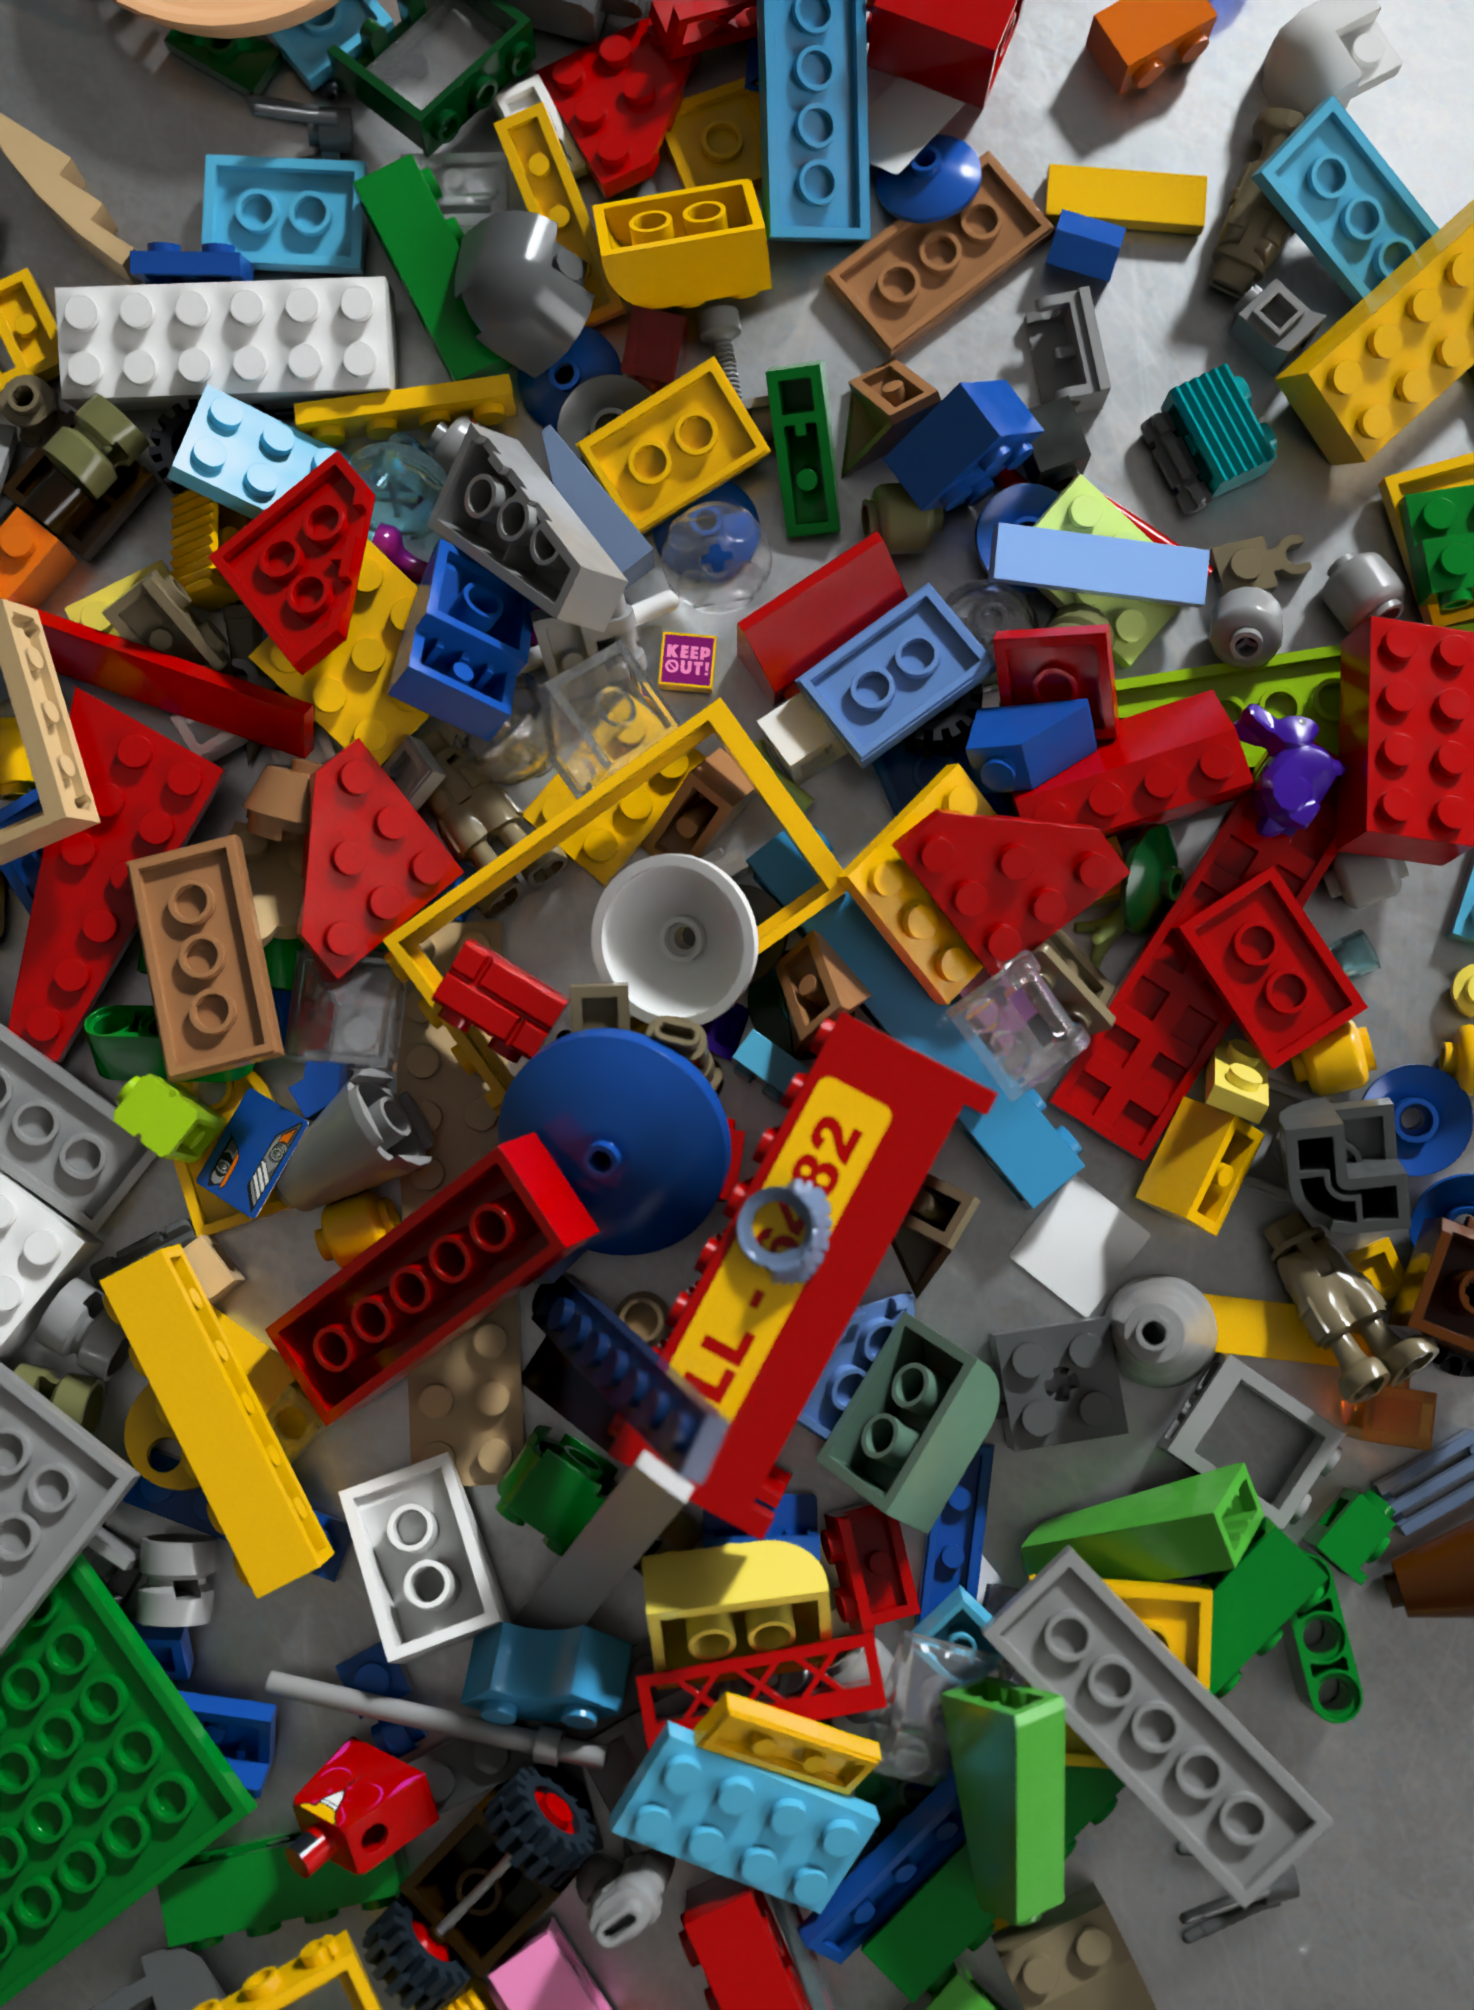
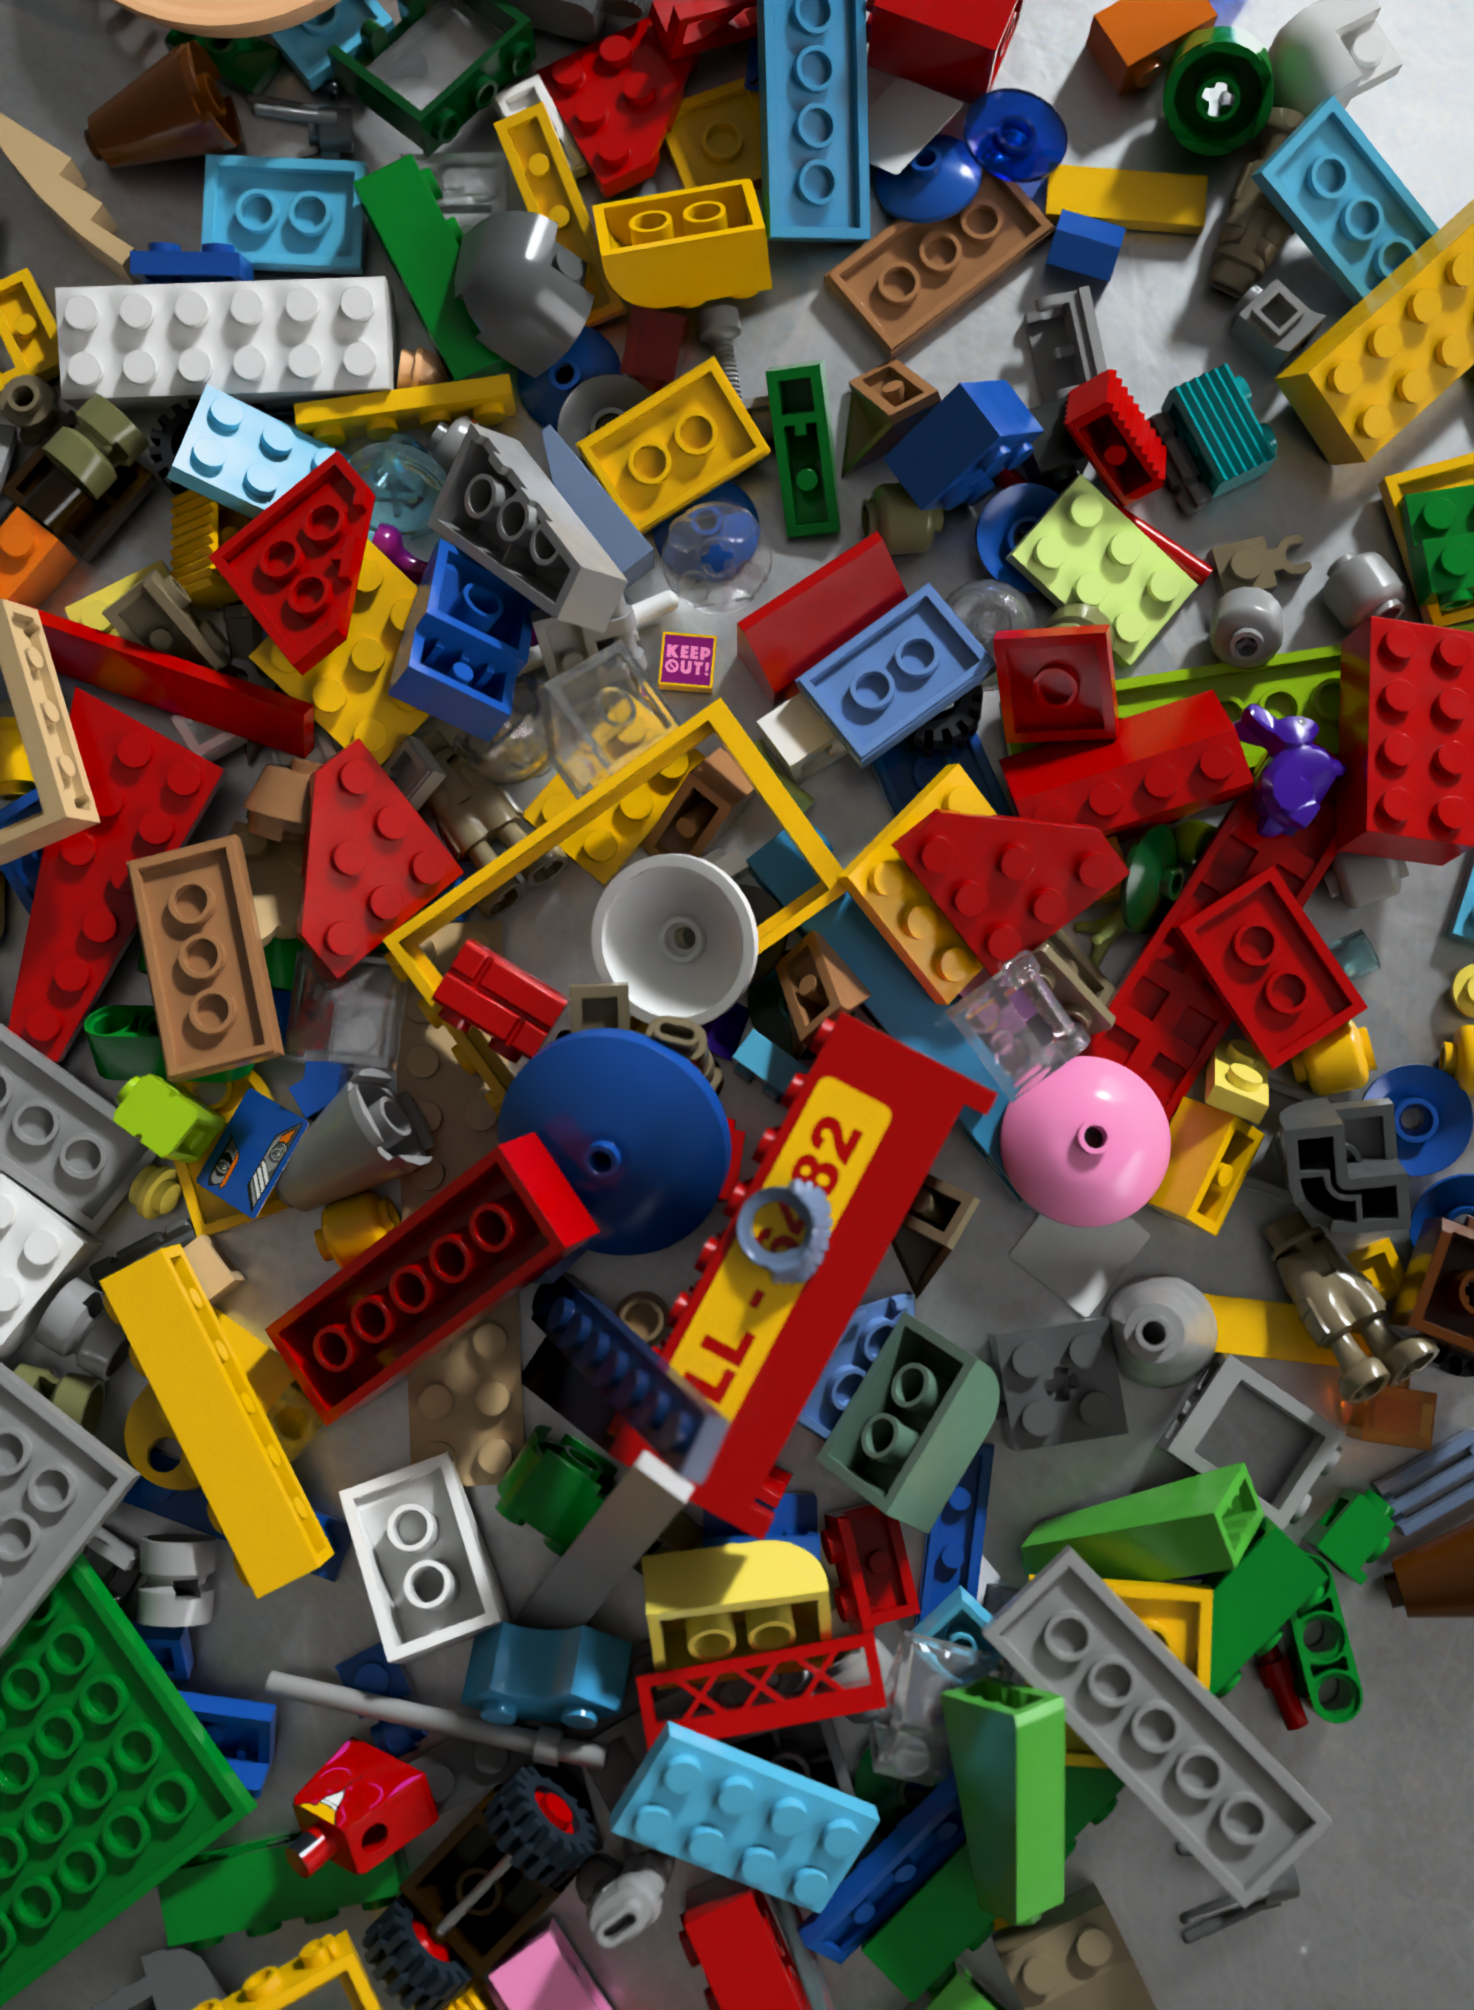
(155, 1191): none -> light yellow plate
(166, 113): none -> reddish brown cone
(420, 368): none -> light nougat plate
(787, 1743): yellow tile -> none
(1015, 135): none -> clear blue dish
(1028, 743): blue slope -> none
(1054, 1165): none -> bright pink dish
(1098, 565): light blue tile -> none
(1116, 437): none -> red brick
(1192, 838): none -> lime hinge
(1240, 113): none -> green brick
(1277, 1674): none -> red bar

